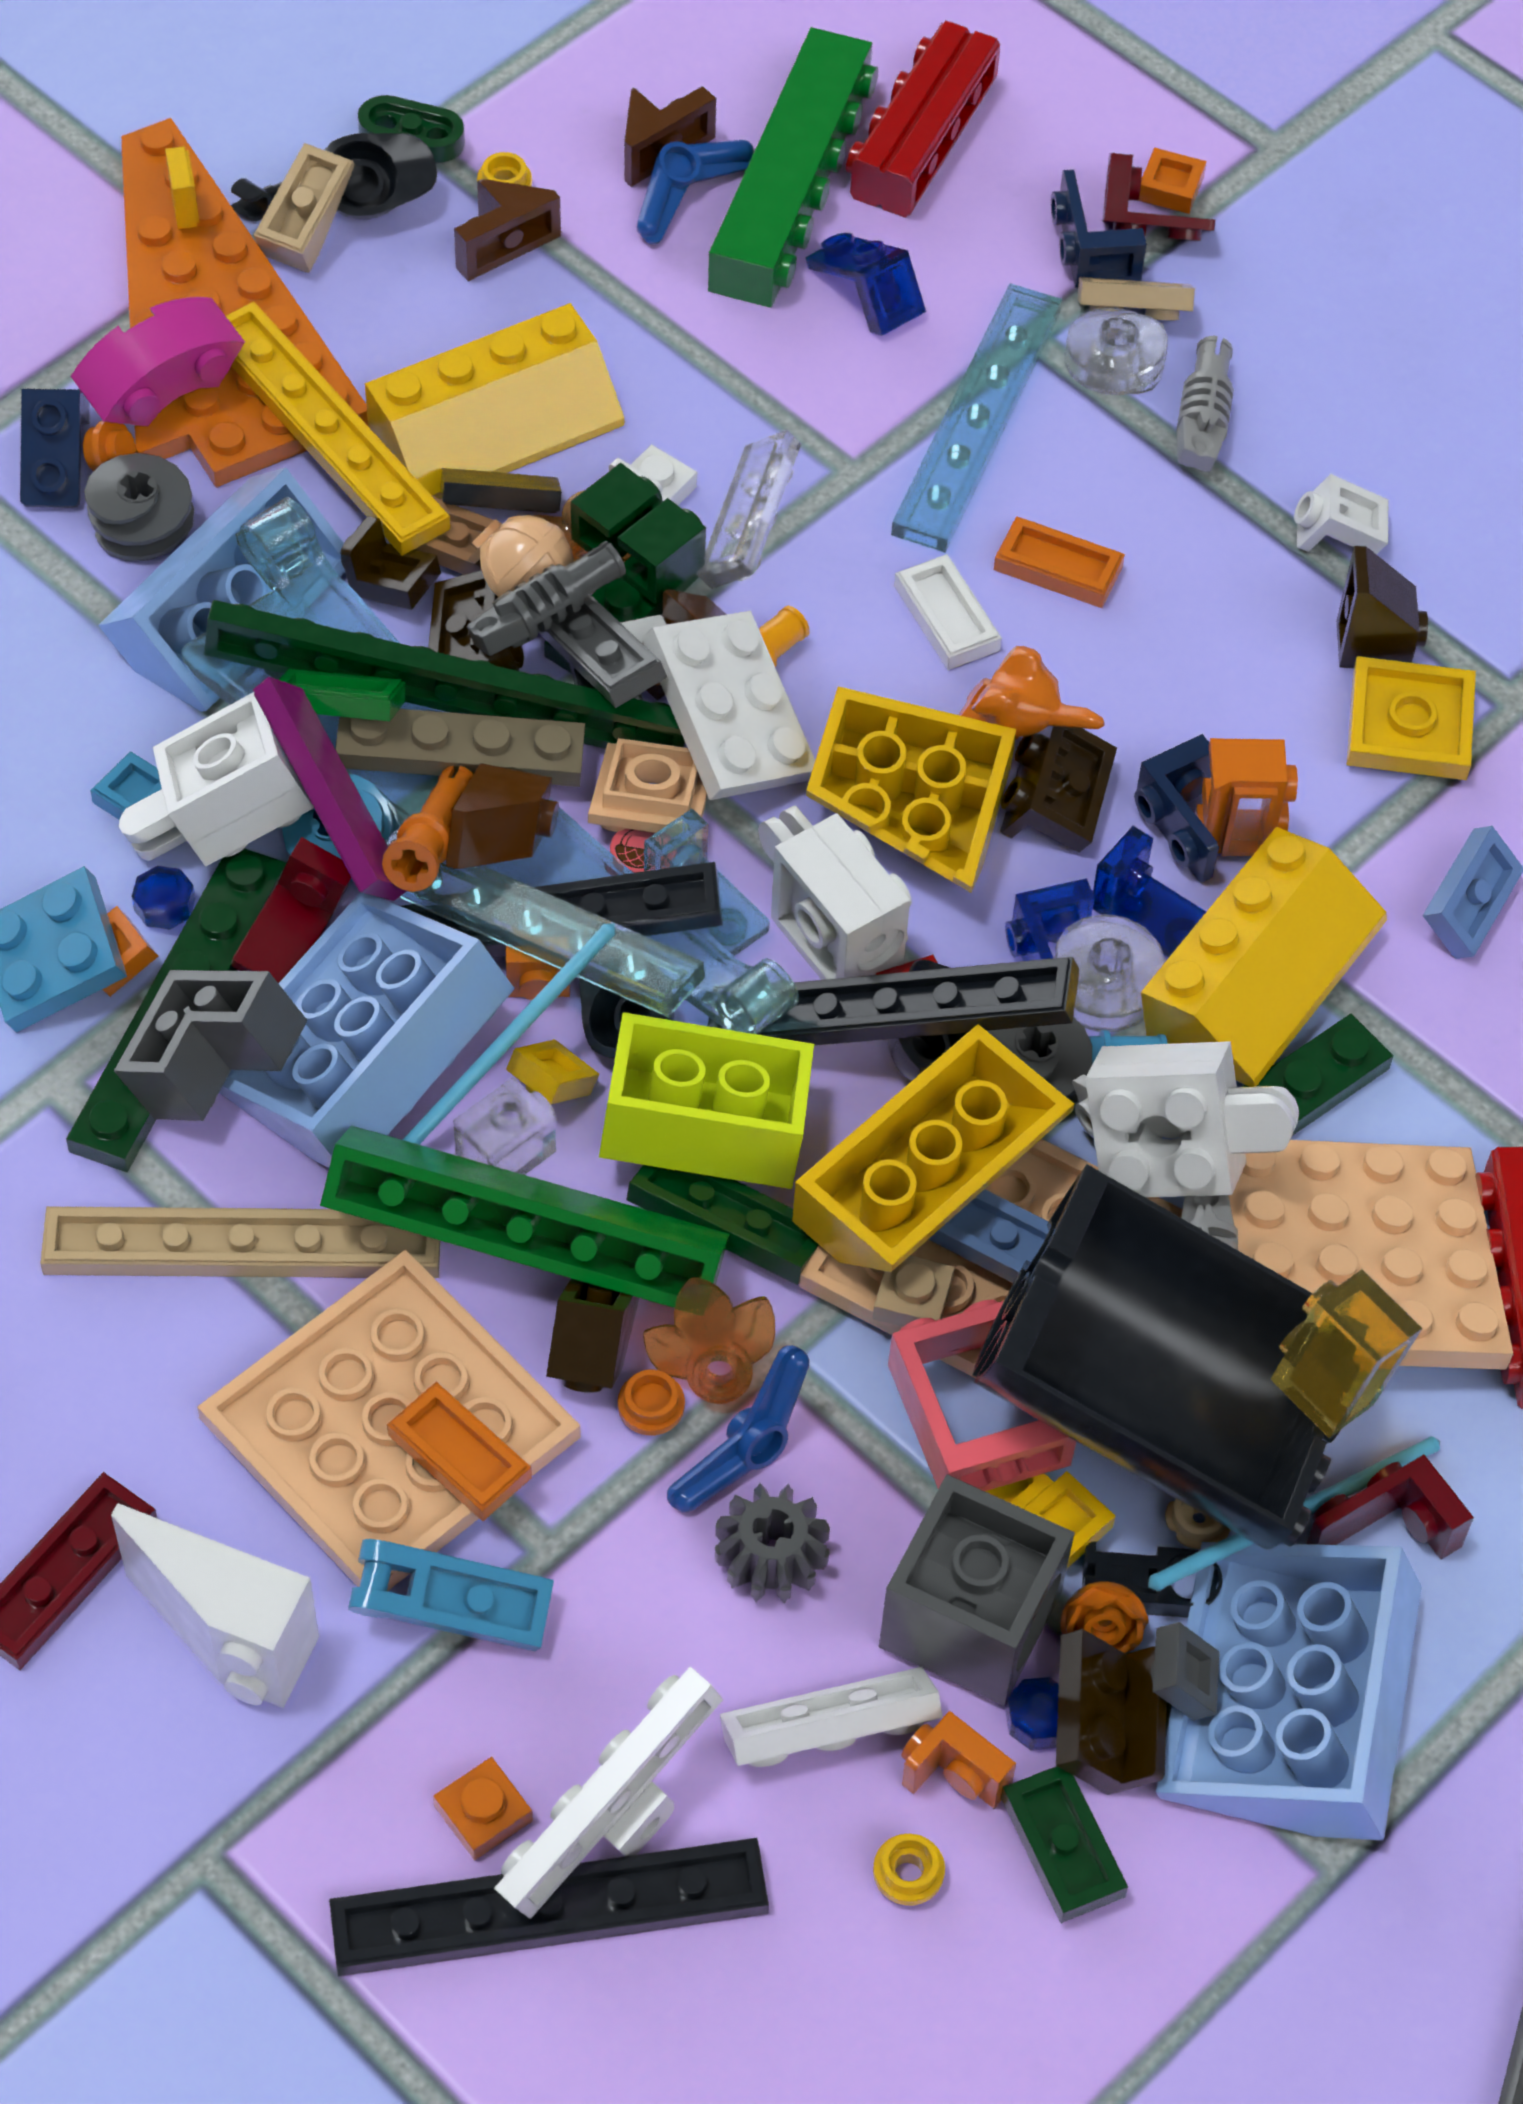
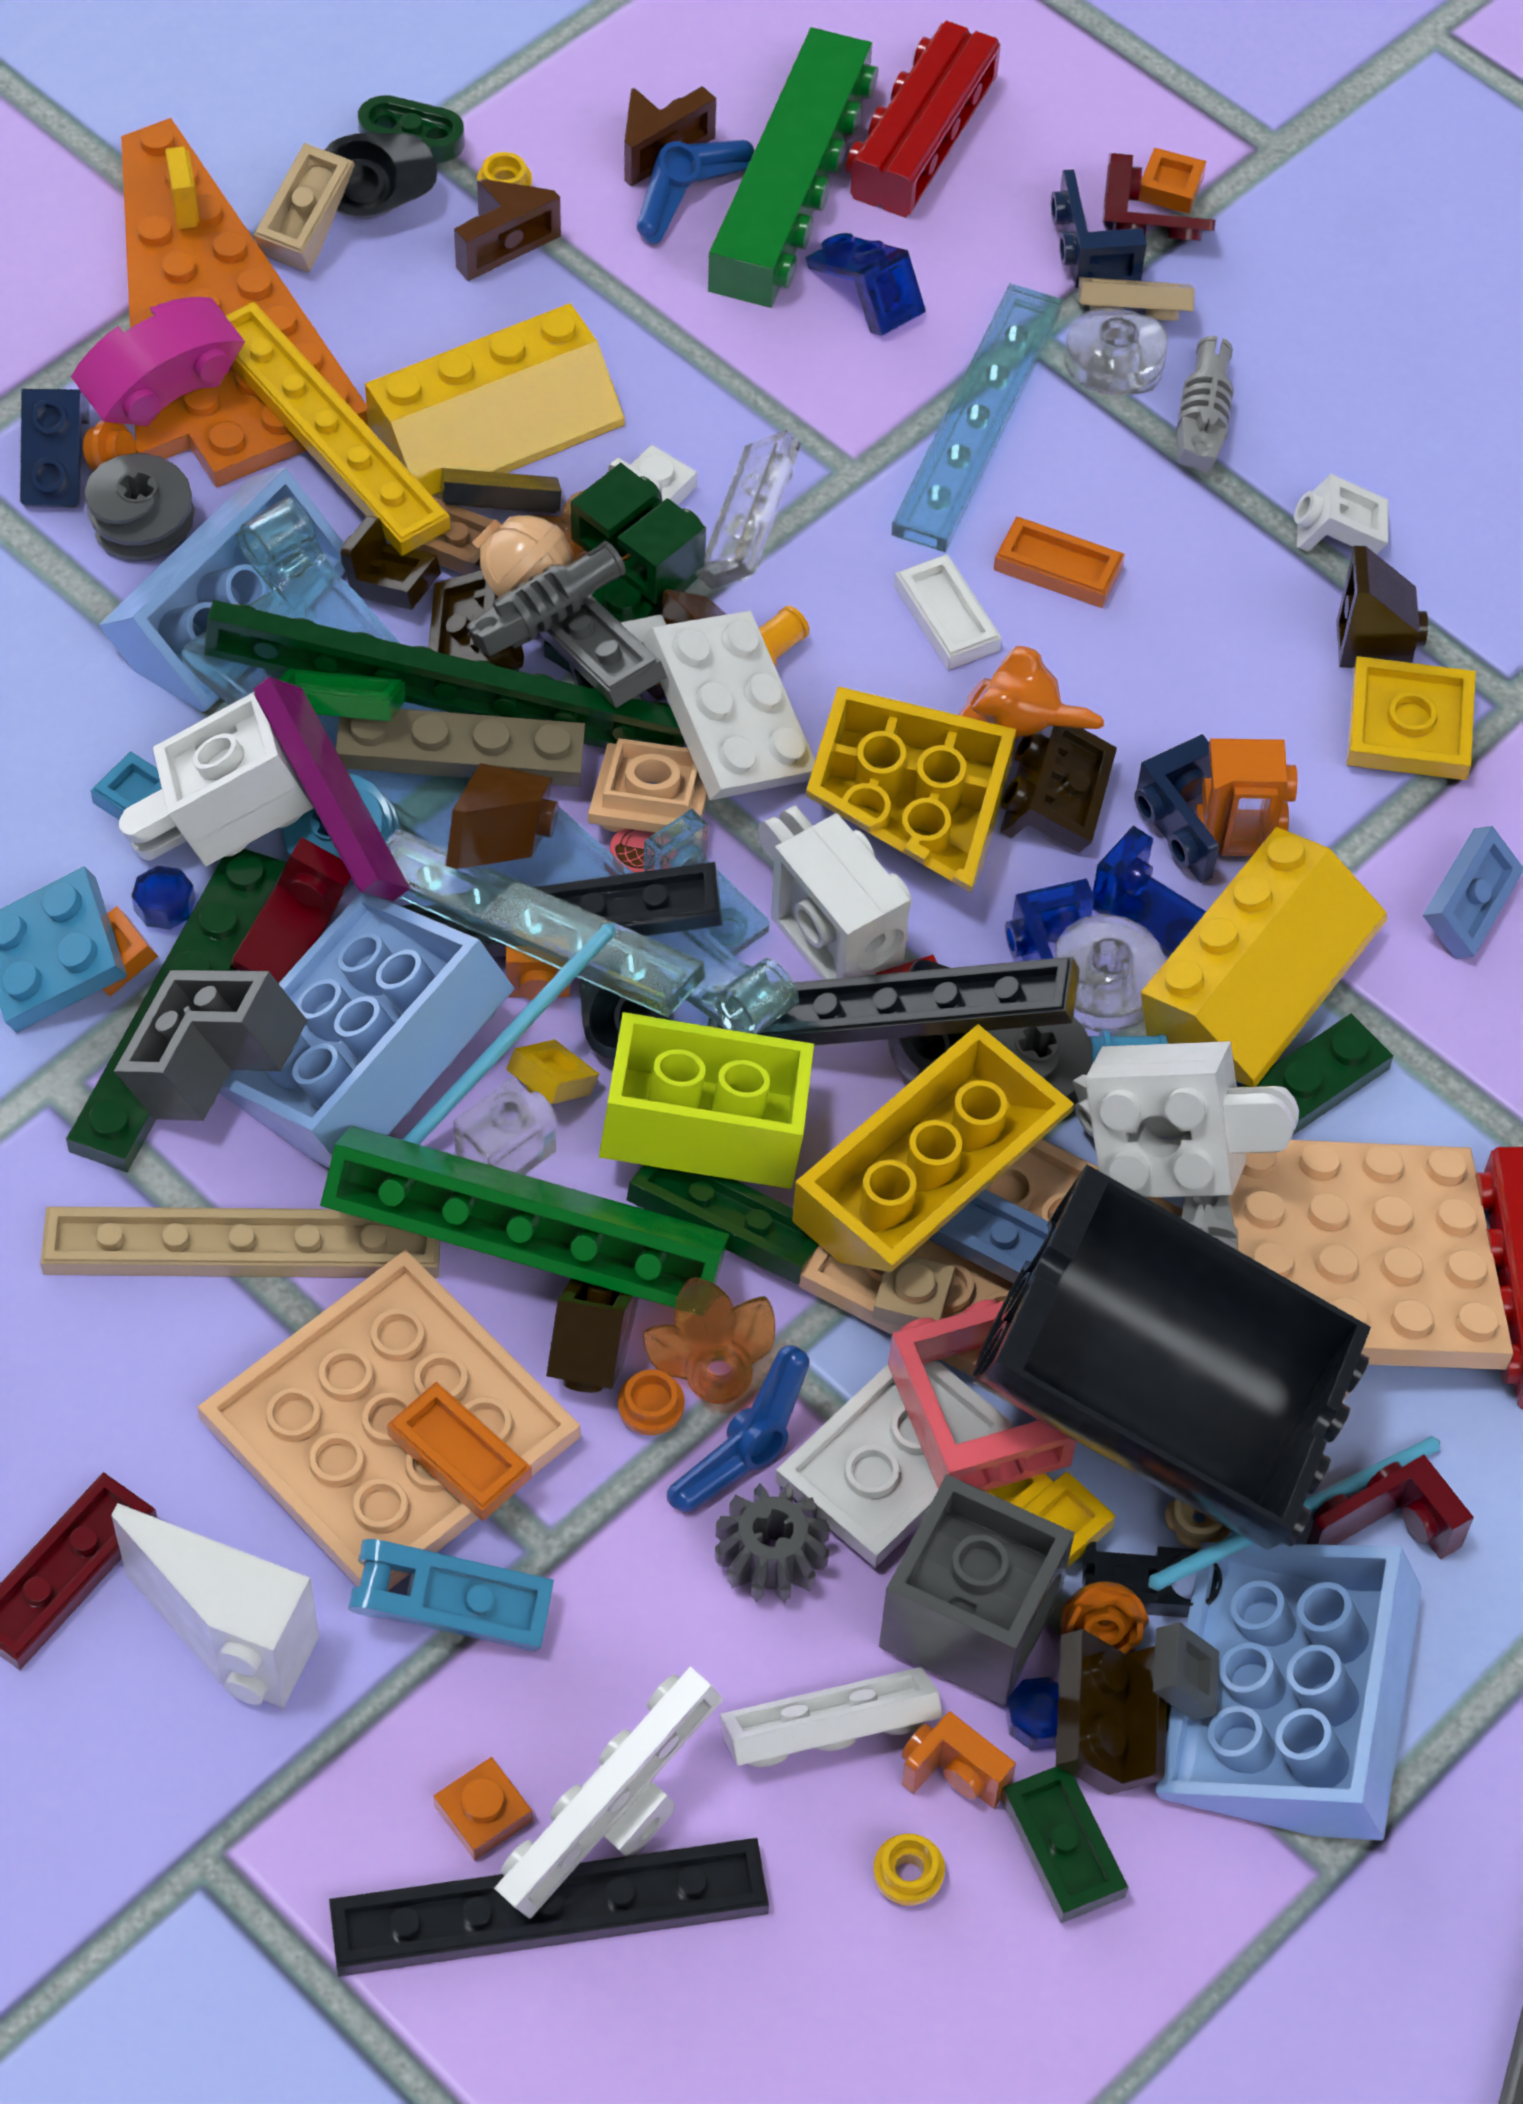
(253, 199): black hand -> none
(424, 837): orange pin -> none
(870, 1465): none -> white plate
(1344, 1351): clear yellow piece -> none

